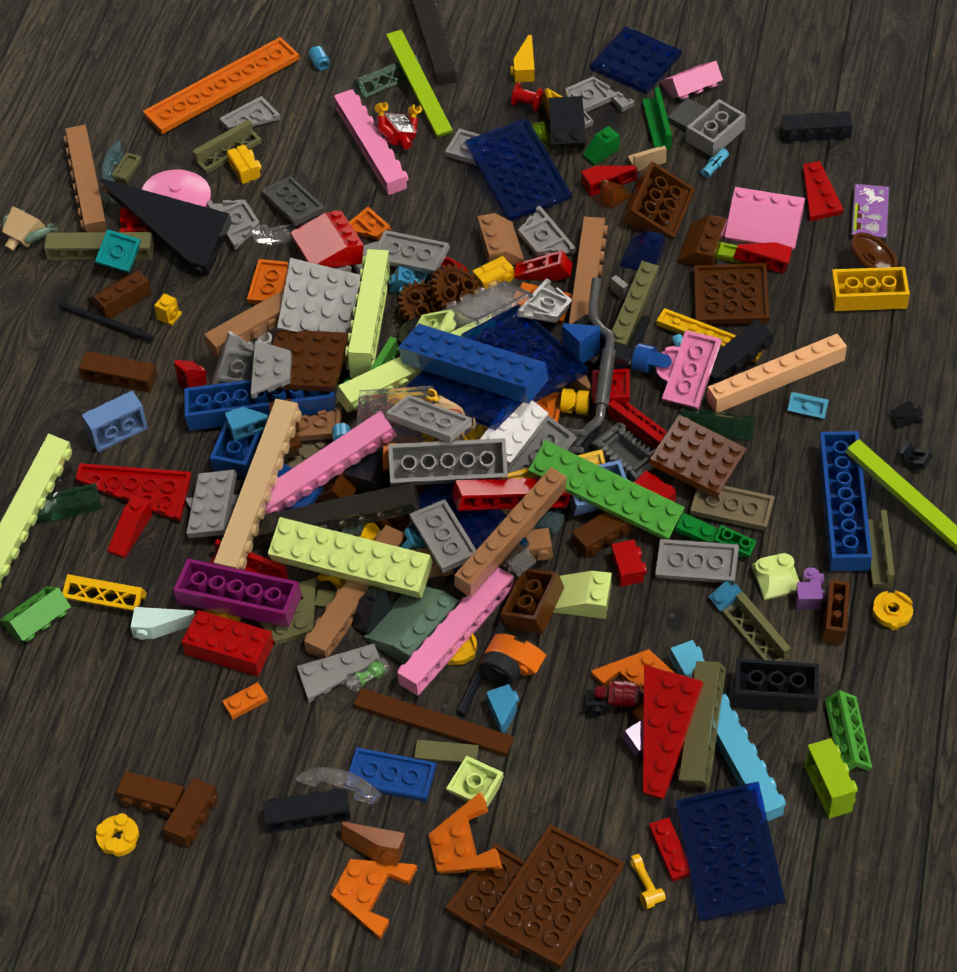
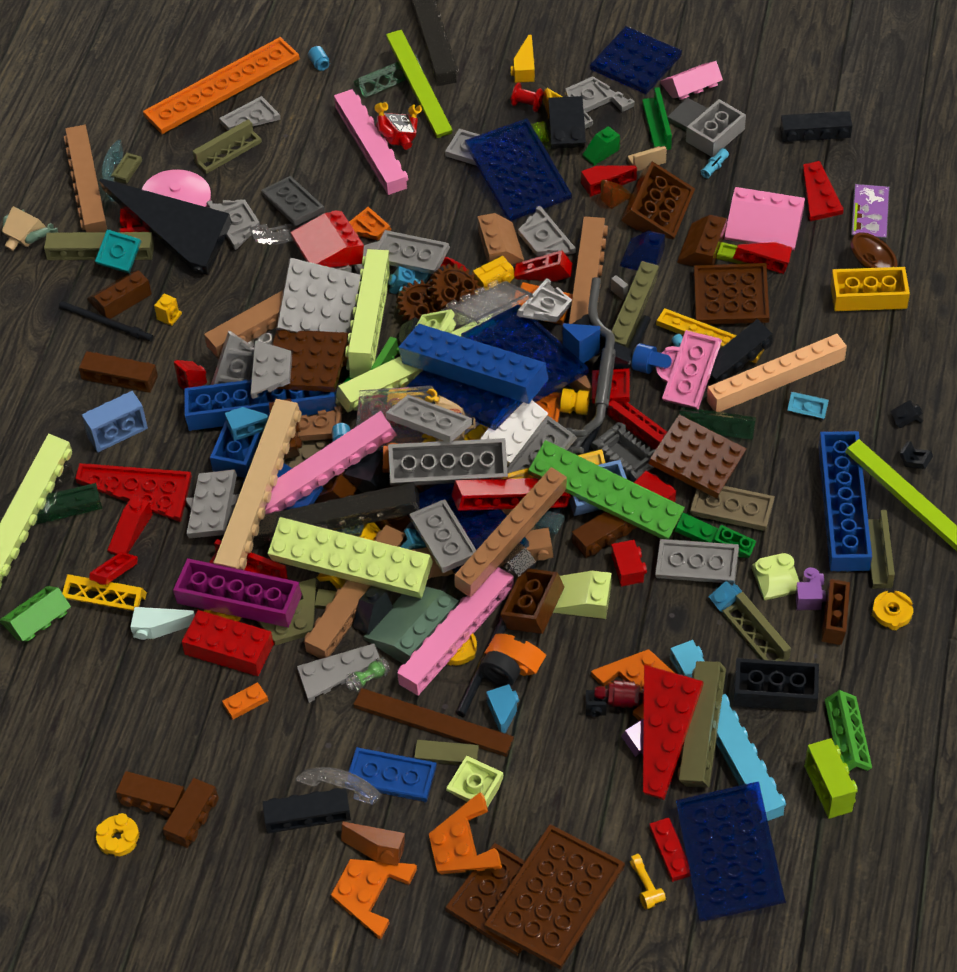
(113, 568): none -> red plate
(244, 164): yellow brick -> none
(267, 280): orange plate -> none

